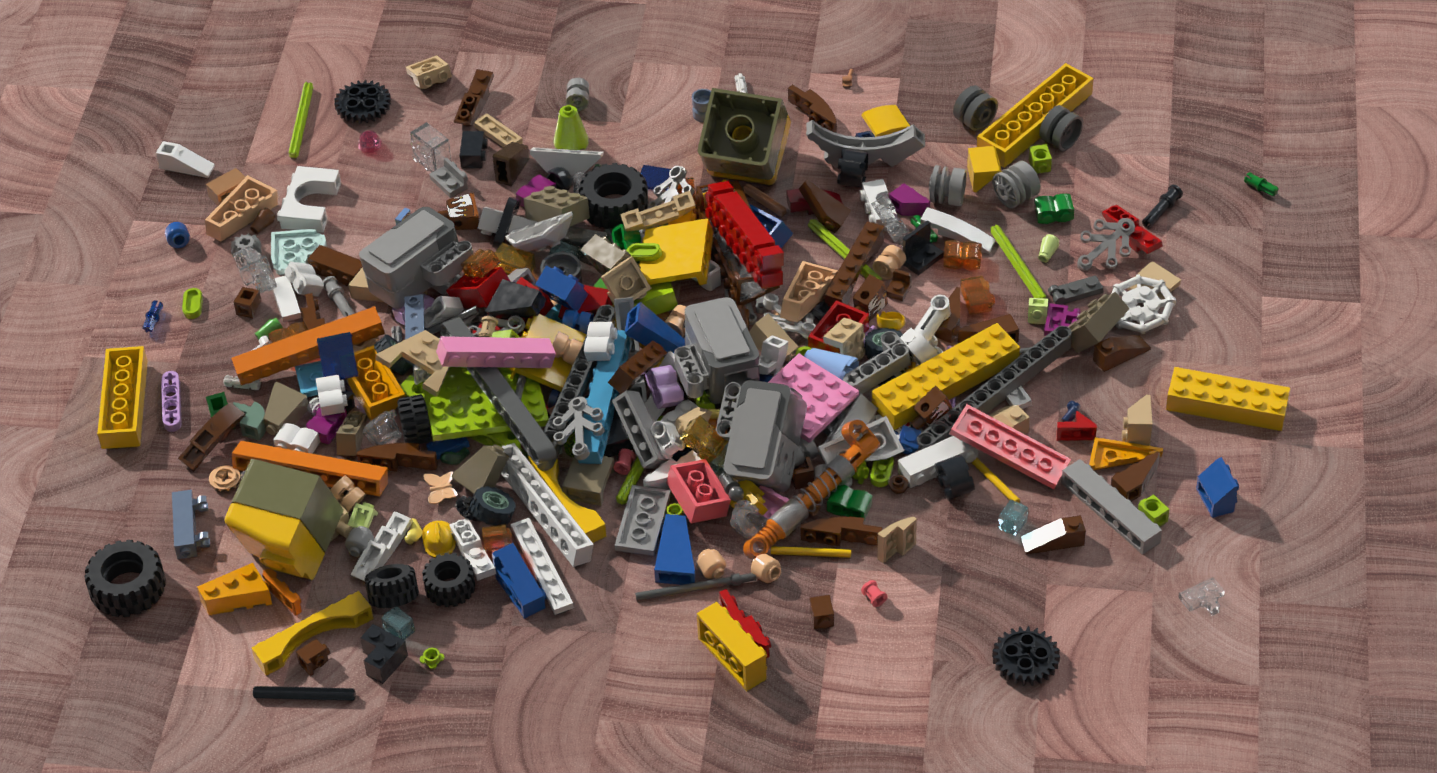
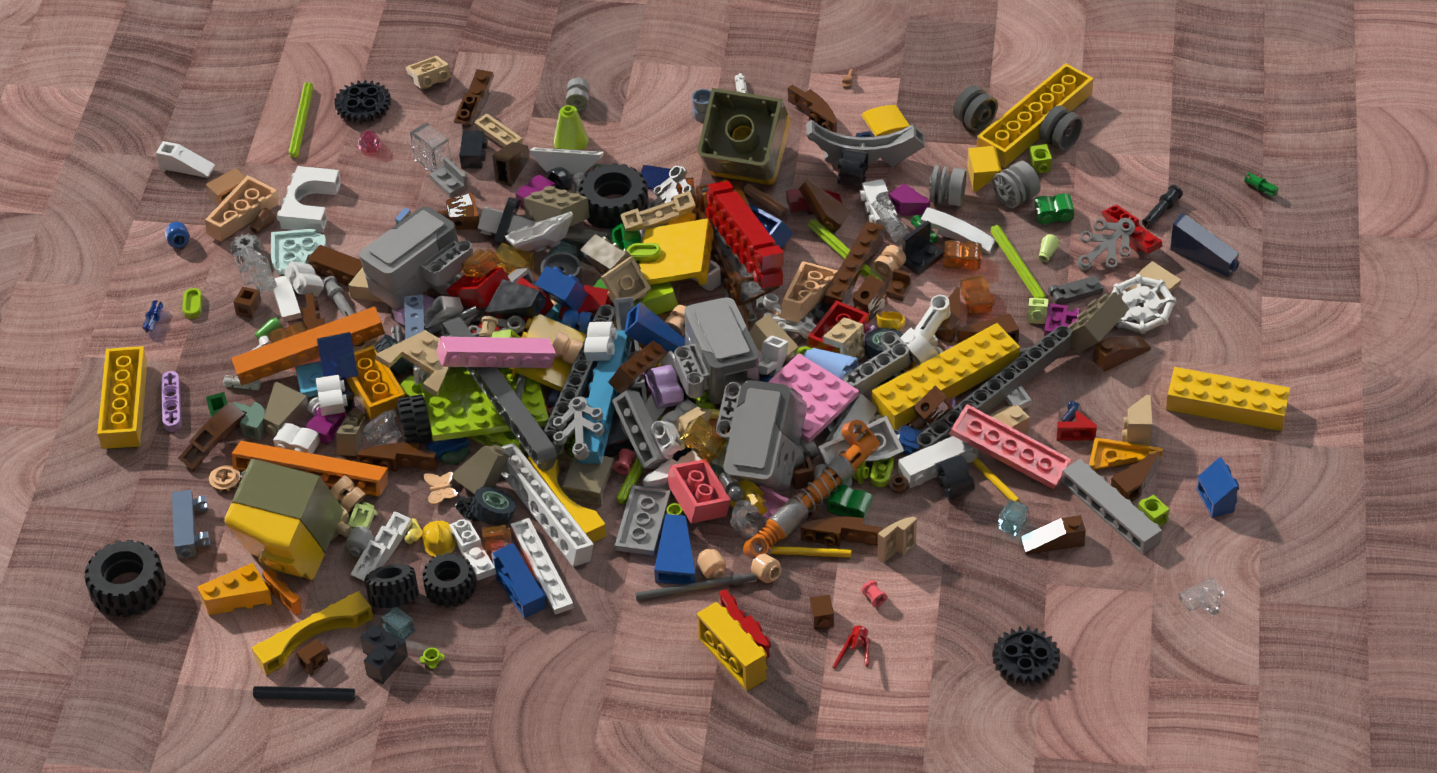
(858, 639): none -> red plant
(1202, 246): none -> dark blue slope

